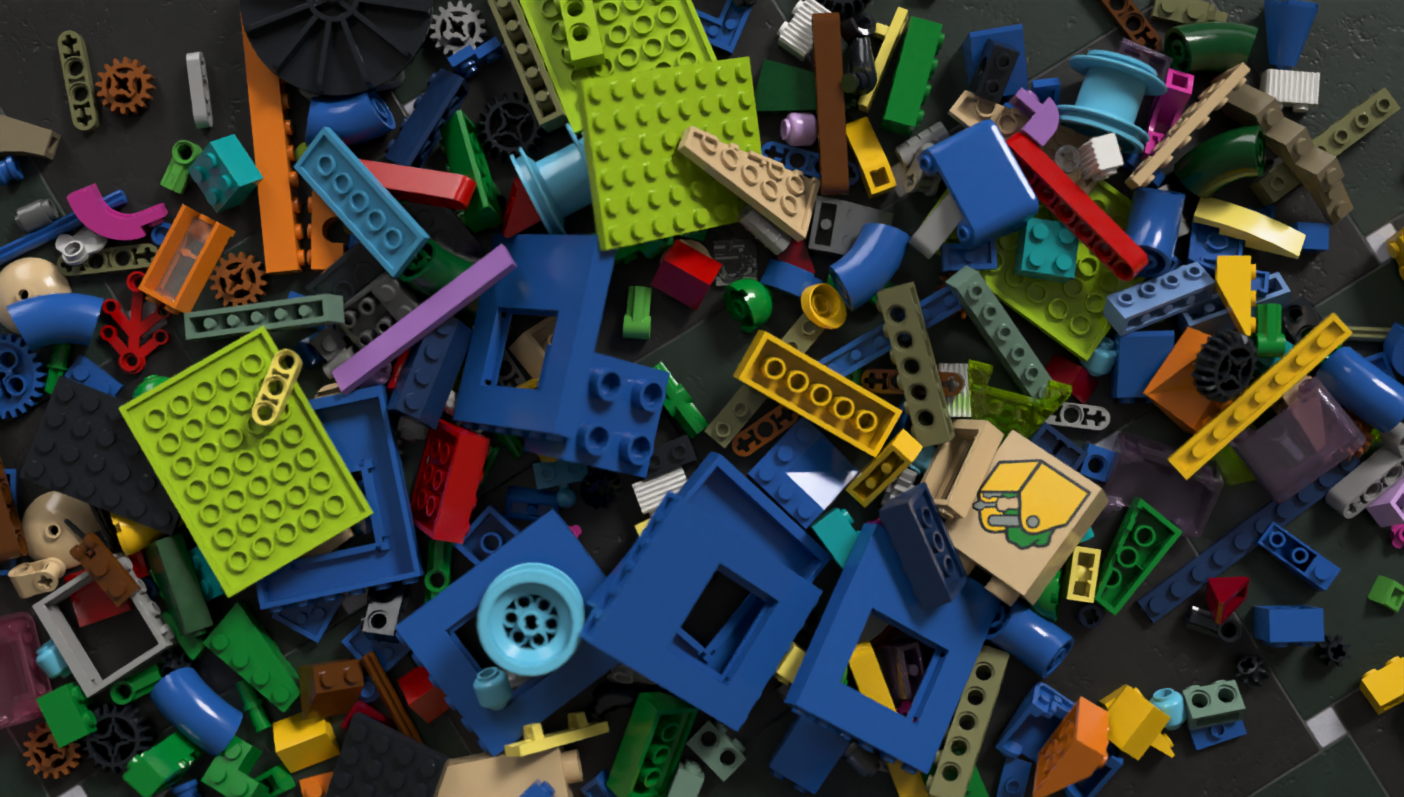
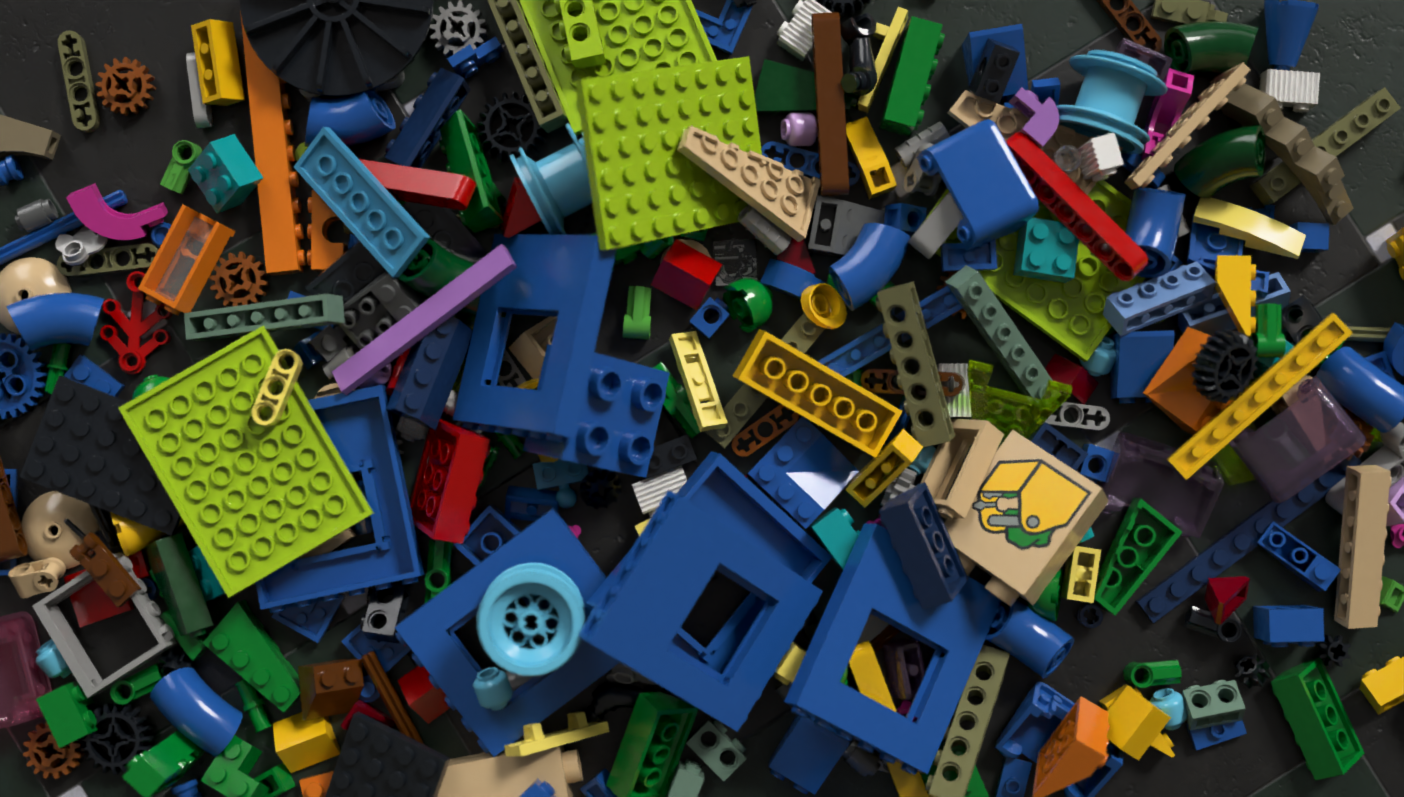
(217, 62): none -> yellow brick
(698, 381): none -> light yellow hinge
(701, 325): none -> blue brick
(904, 217): none -> blue brick
(1154, 673): none -> green piece
(1317, 719): none -> green slope
(1362, 546): none -> tan brick

